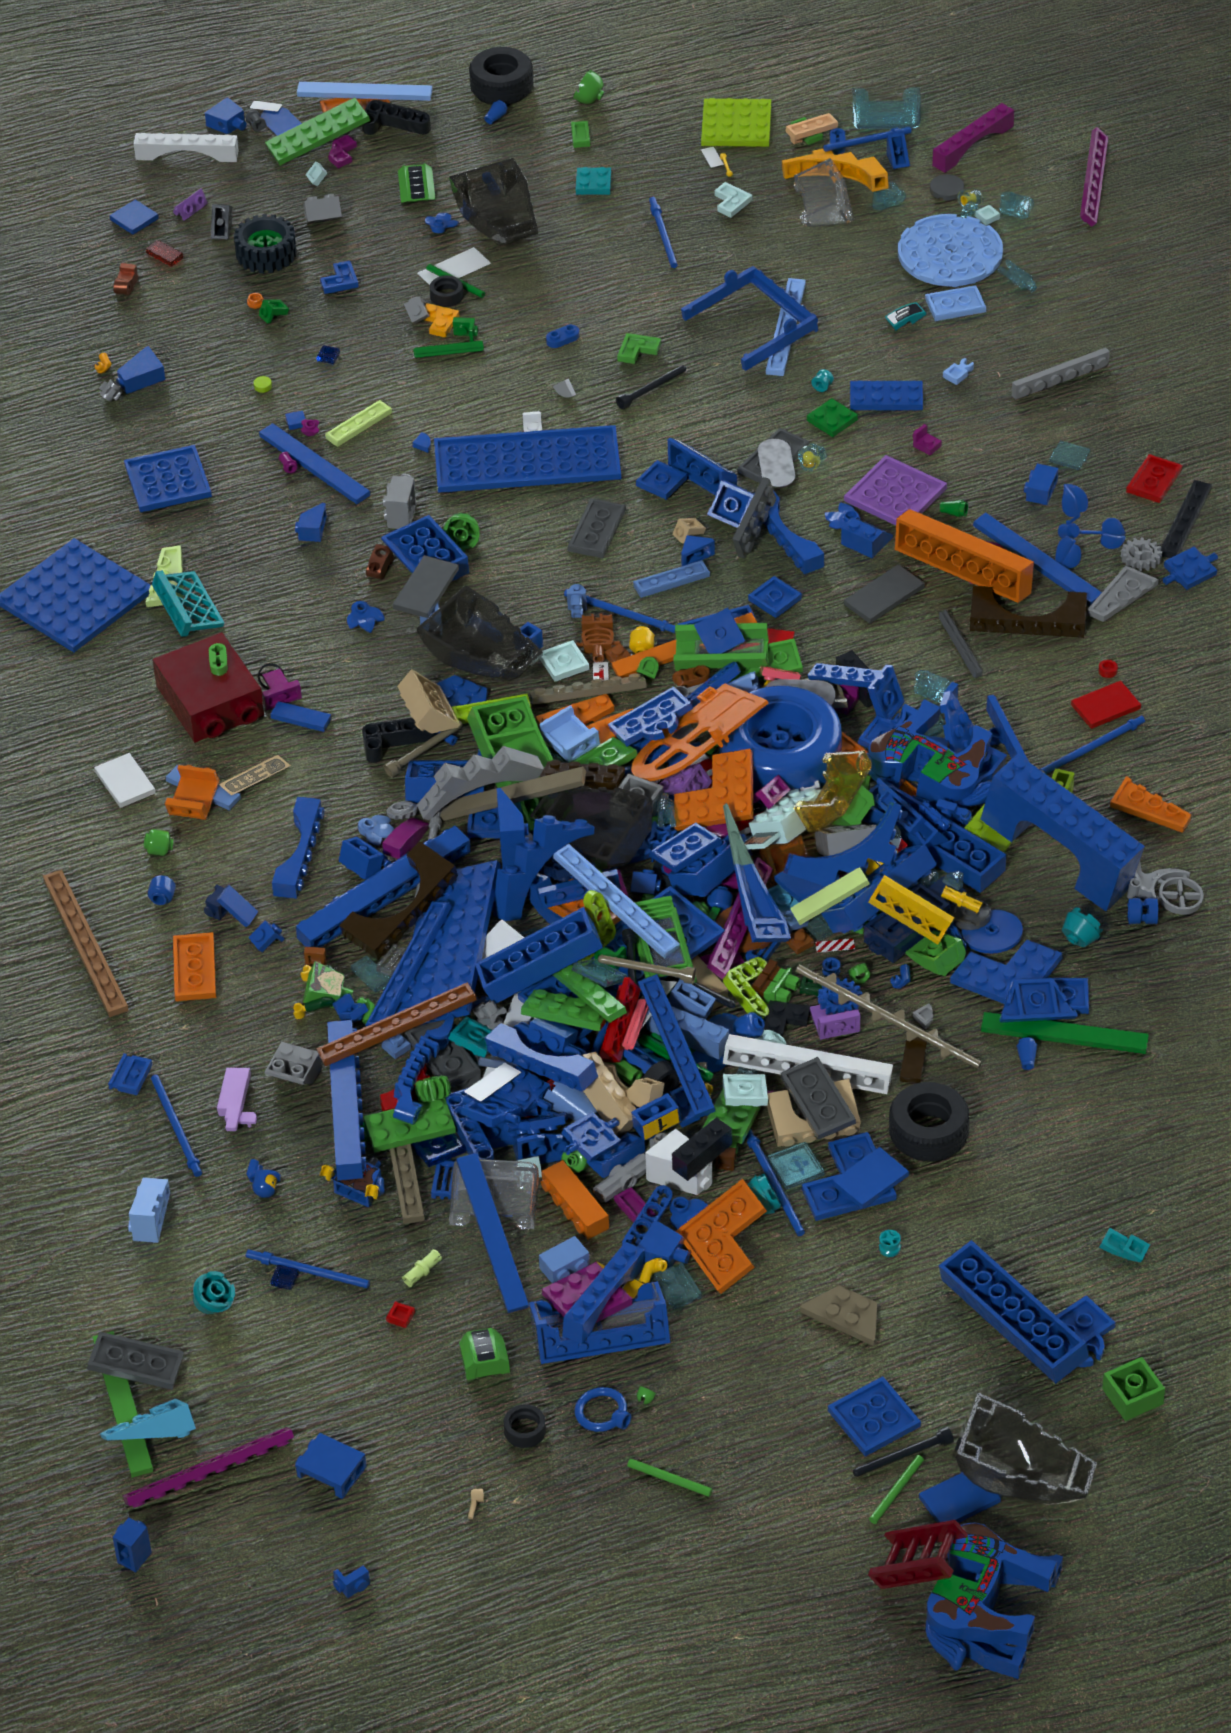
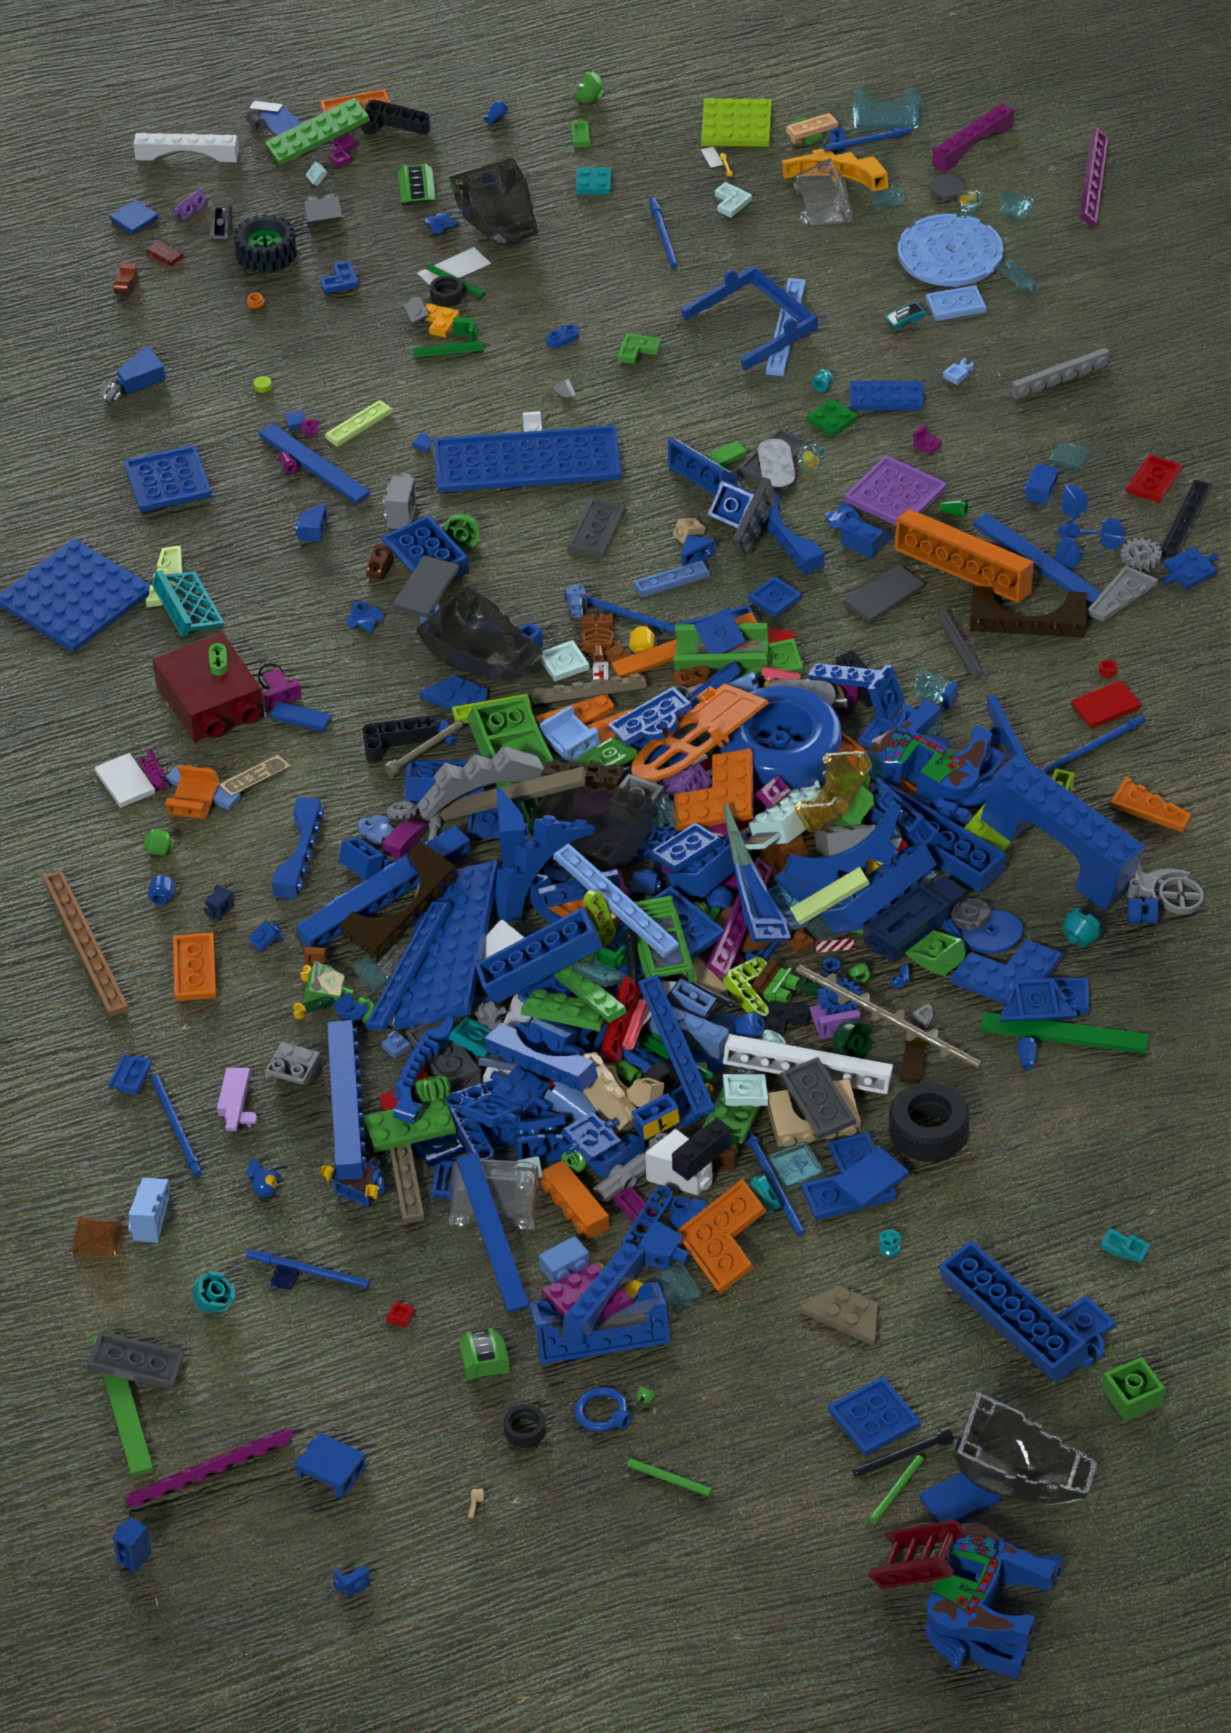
(97, 1236): none -> clear orange slope
(104, 365): light orange arm -> none
(153, 770): none -> magenta hinge
(164, 1420): medium azure wedge -> none
(225, 117): blue torso -> none
(237, 905): blue tile -> none
(271, 308): green bracket -> none
(328, 354): clear blue tile -> none
(364, 91): light blue tile -> none
(396, 1024): dark orange tile -> none
(422, 1268): yellowish green pin -> none
(427, 703): tan slope -> none
(492, 1081): white sticker -> none
(501, 75): black tyre -> none
(625, 400): black piece -> none
(648, 667): bright green tile -> none
(650, 1267): yellow arm -> none
(661, 479): blue plate -> none
(686, 974): dark tan piece -> none
(728, 453): none -> bright green tile
(852, 1039): none -> dark green cylinder
(897, 151): blue slope -> none
(913, 906): yellow fence -> none
(934, 816): blue axle -> none
(954, 879): clear light blue tile -> none
(958, 725): blue plate -> none
(961, 899): yellow pin -> none
(987, 215): light aqua plate -> none

